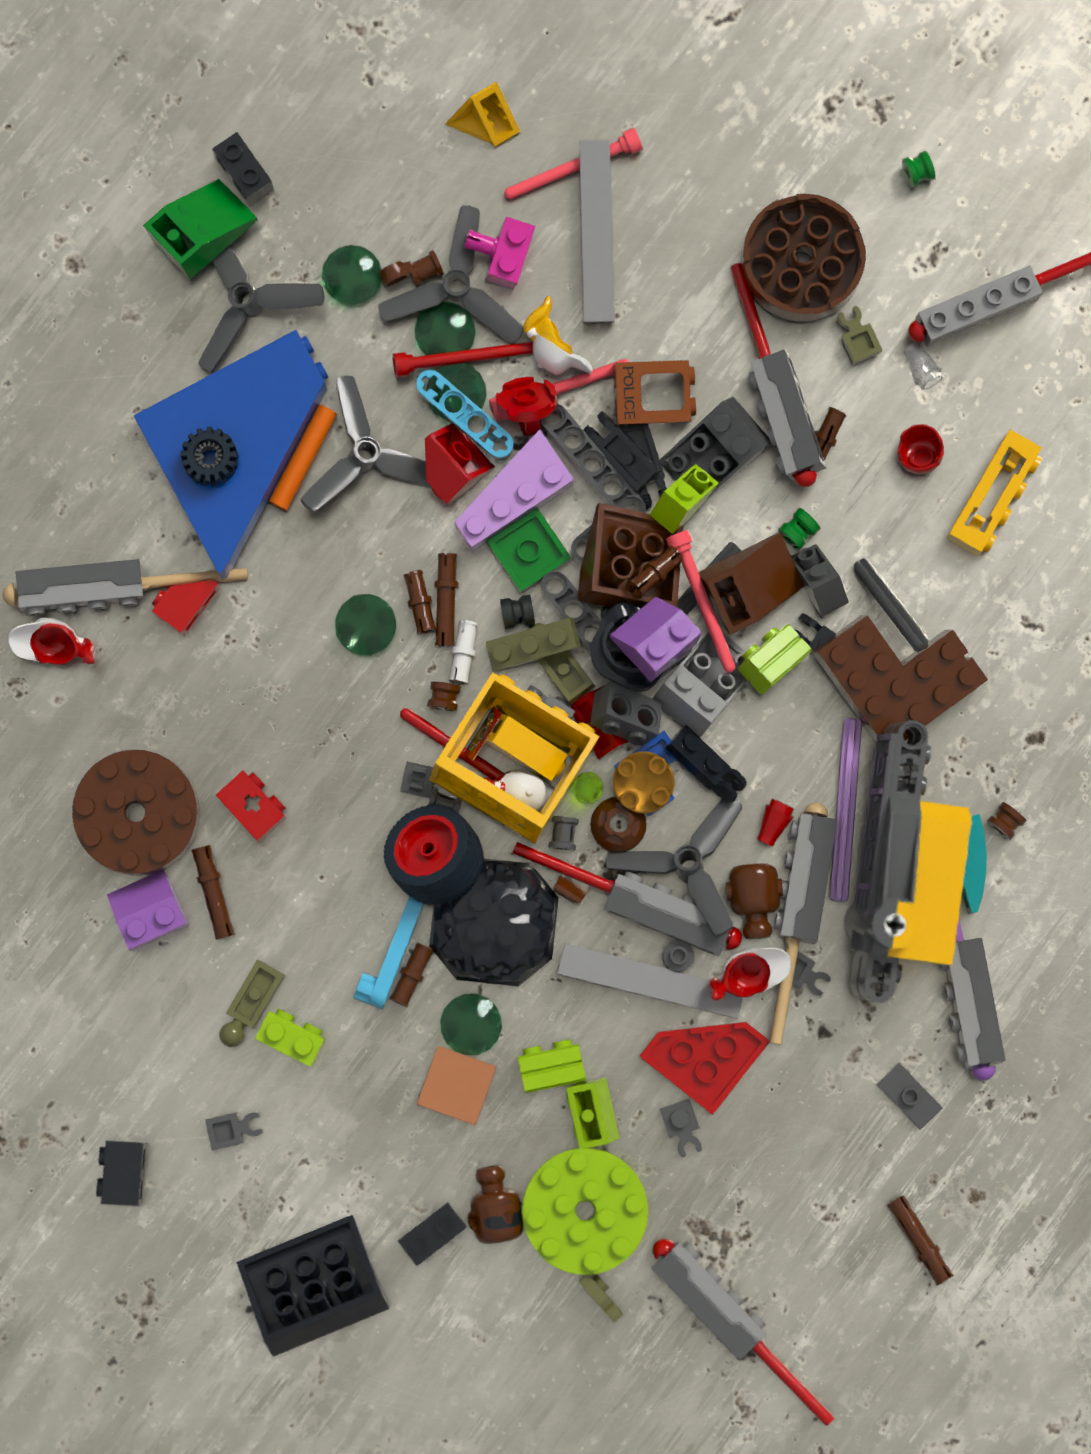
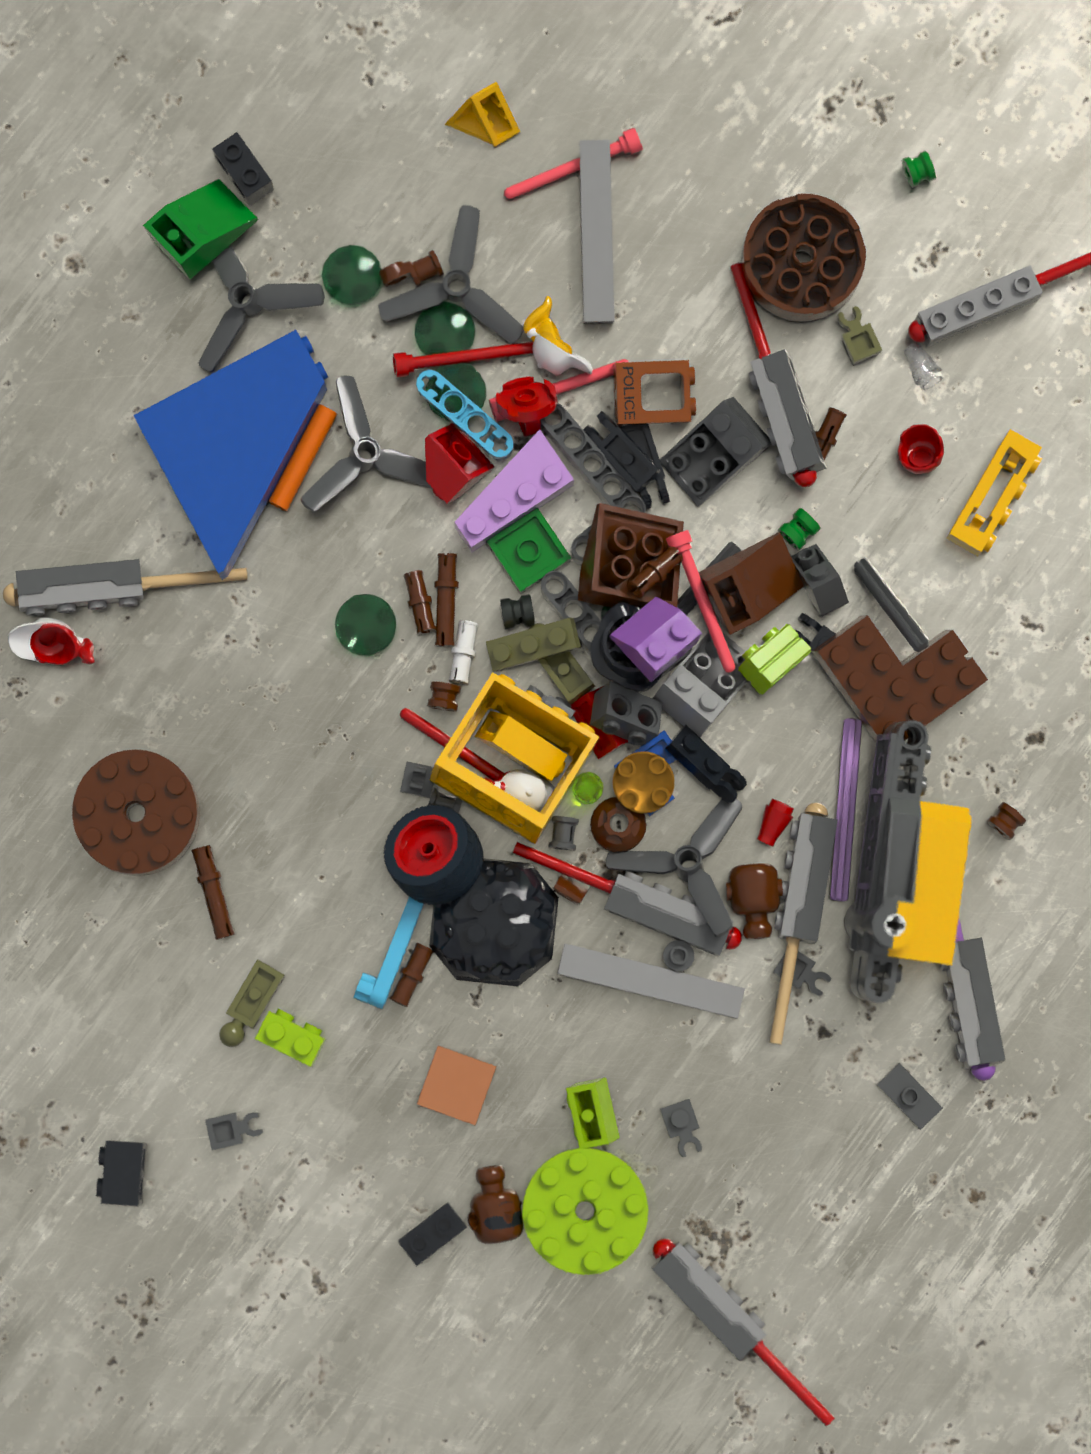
(147, 910): medium lavender slope -> none
(184, 604): red slope -> none
(225, 454): black bush -> none
(257, 823): red brick -> none
(312, 1286): black slope -> none
(471, 1024): clear green dish -> none
(483, 733): sticker -> none
(505, 251): dark pink brick -> none
(551, 1067): lime brick -> none
(596, 1288): olive plate -> none
(683, 498): lime slope -> none
(705, 1059): red plate -> none
(751, 972): red hair -> none
(923, 1245): reddish brown pin -> none
(975, 867): teal slope -> none

